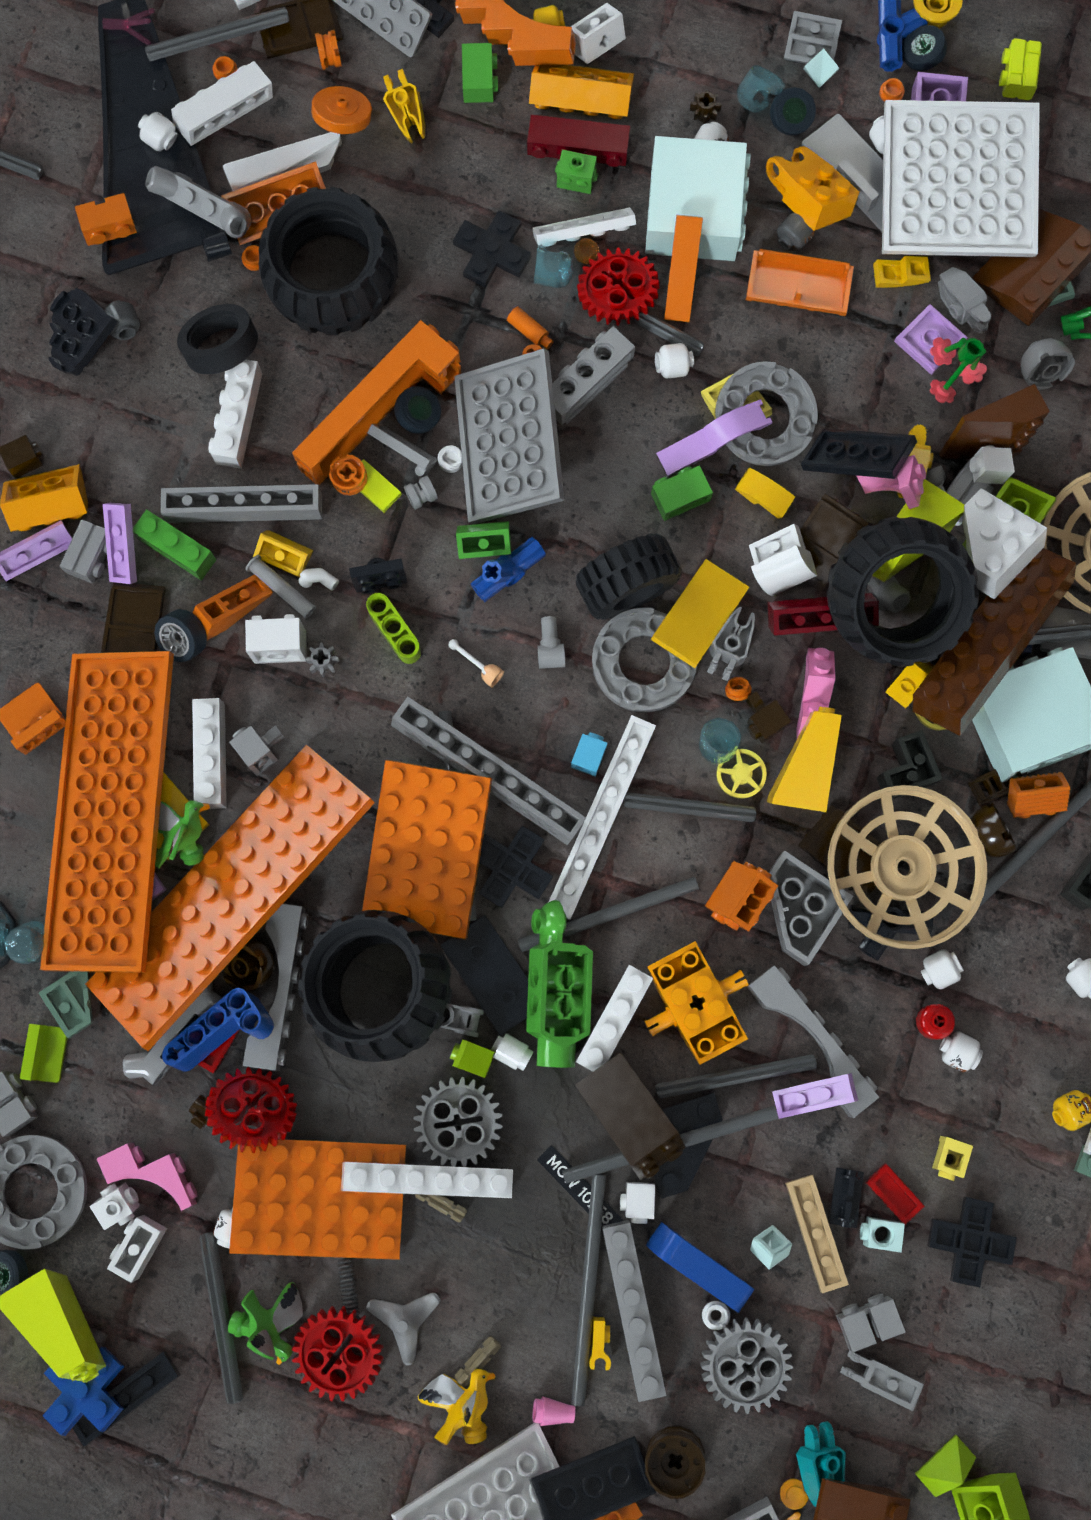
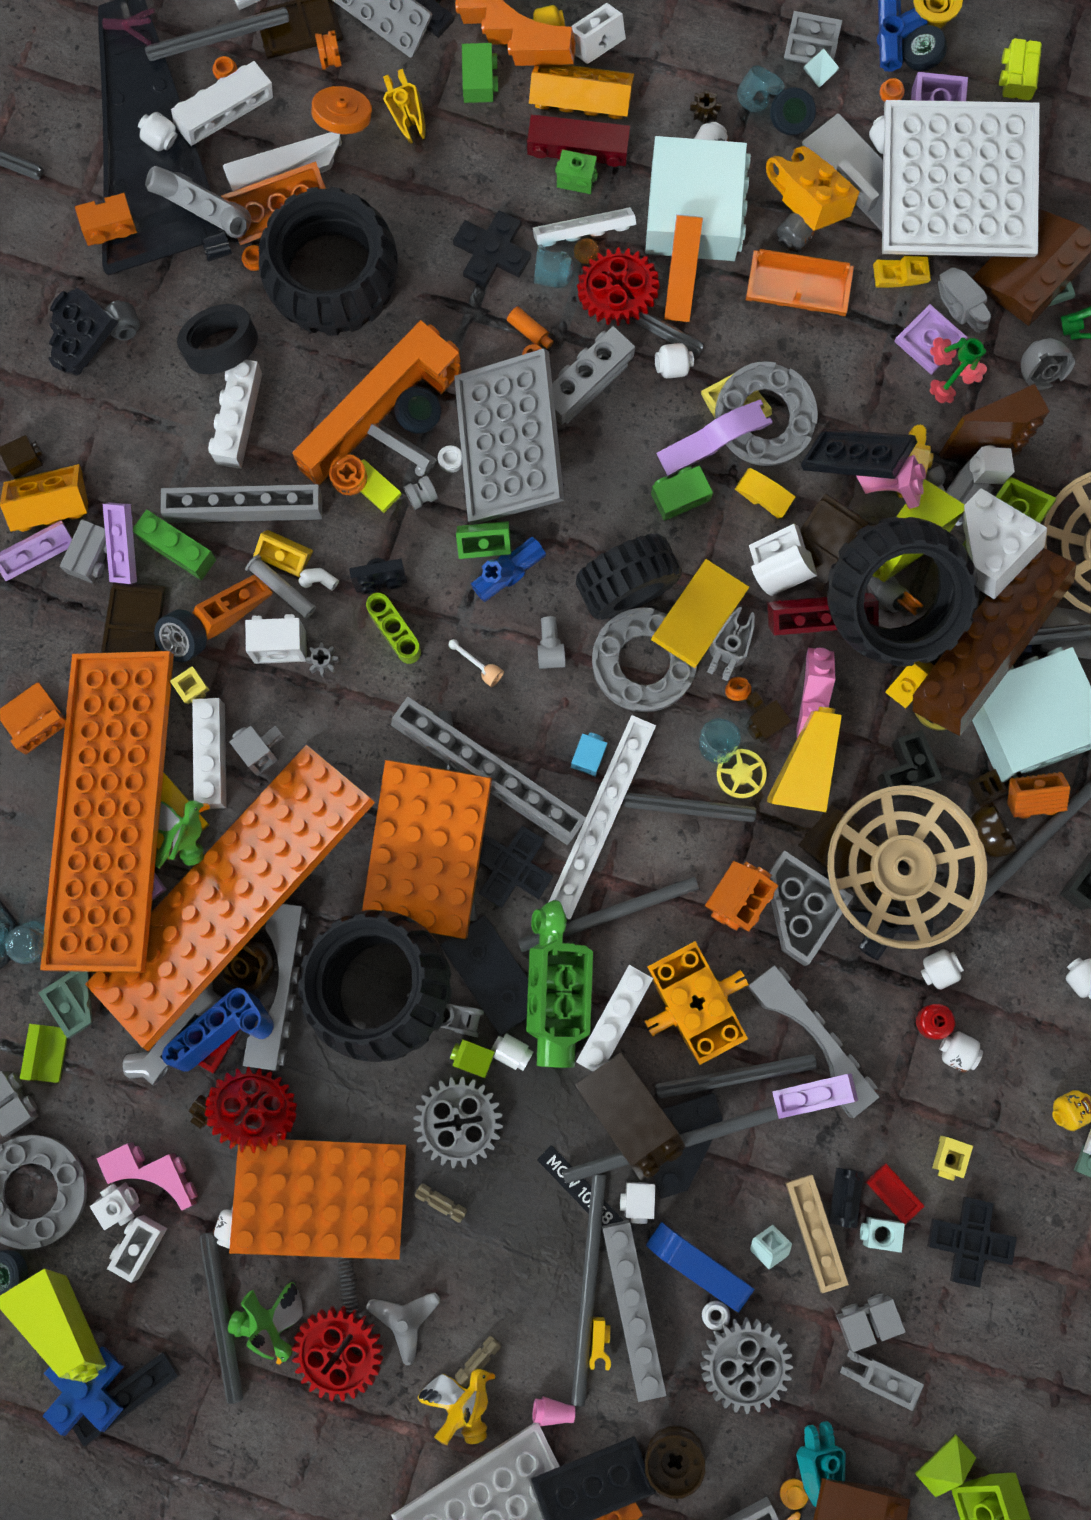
(190, 685): none -> light yellow brick
(426, 1180): white brick -> none
(910, 603): none -> orange bush

